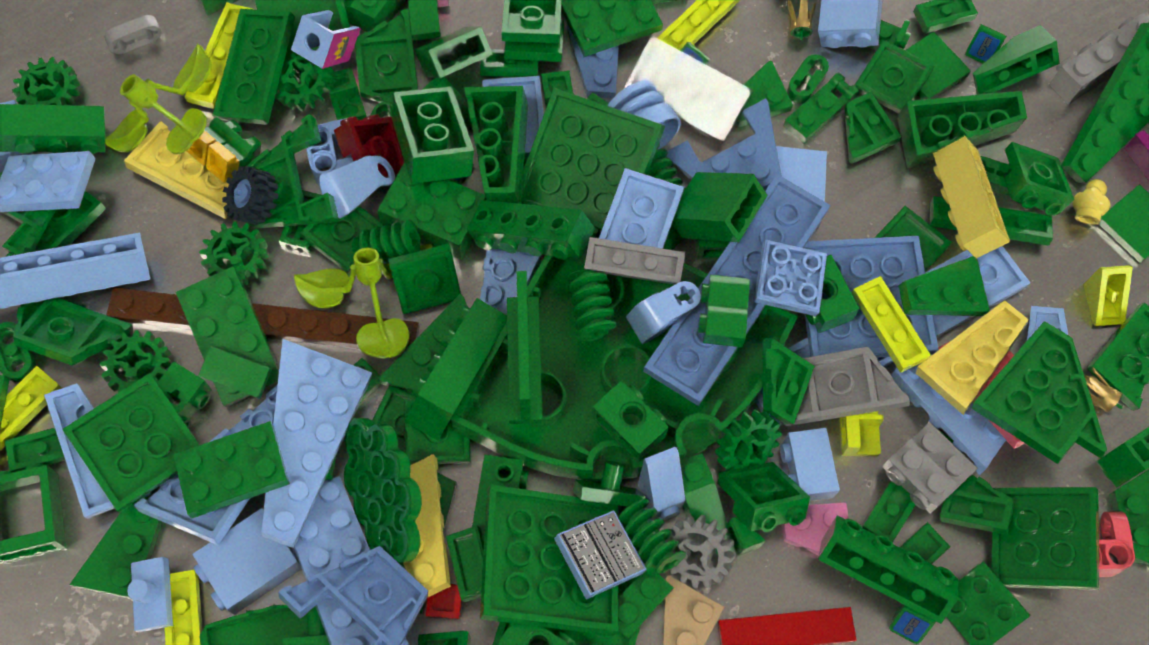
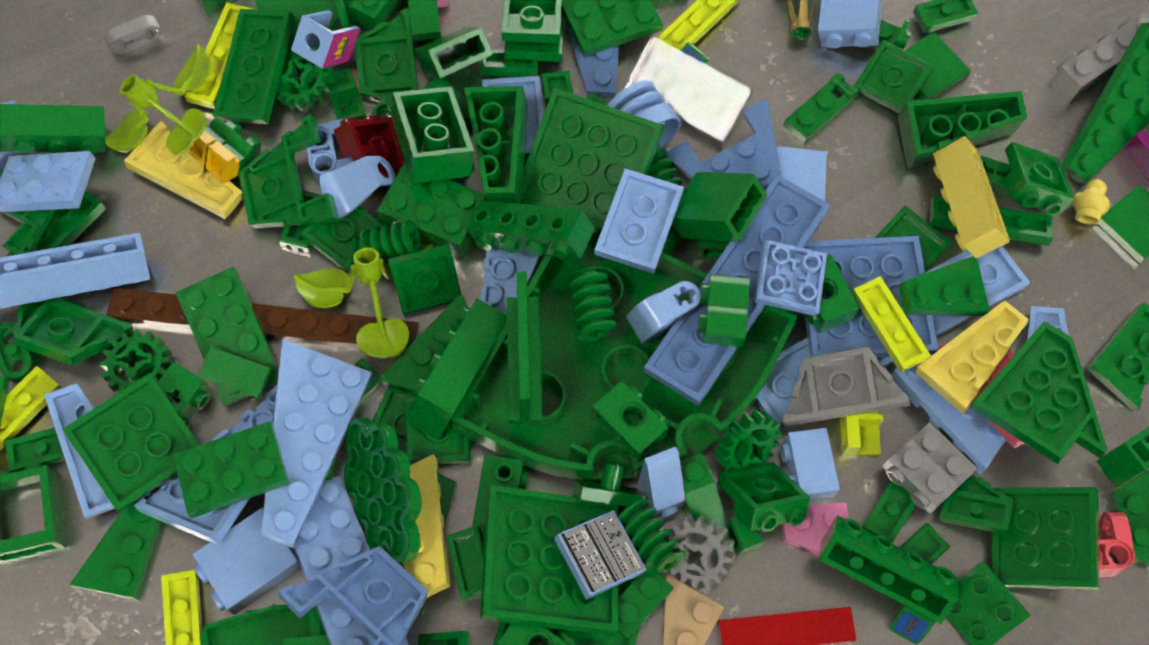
(47, 84): green gear -> none
(151, 594): light blue tile -> none
(244, 242): green gear -> none
(250, 195): black wheel -> none
(445, 603): red plate -> none
(634, 261): light grey plate -> none
(767, 85): green wing -> none
(784, 381): green wing -> none
(802, 76): green beam -> none
(868, 128): green wing -> none
(984, 44): slope -> none
(1017, 60): green slope -> none
(1107, 395): pearl gold piece -> none
(1108, 294): neon yellow slope -> none

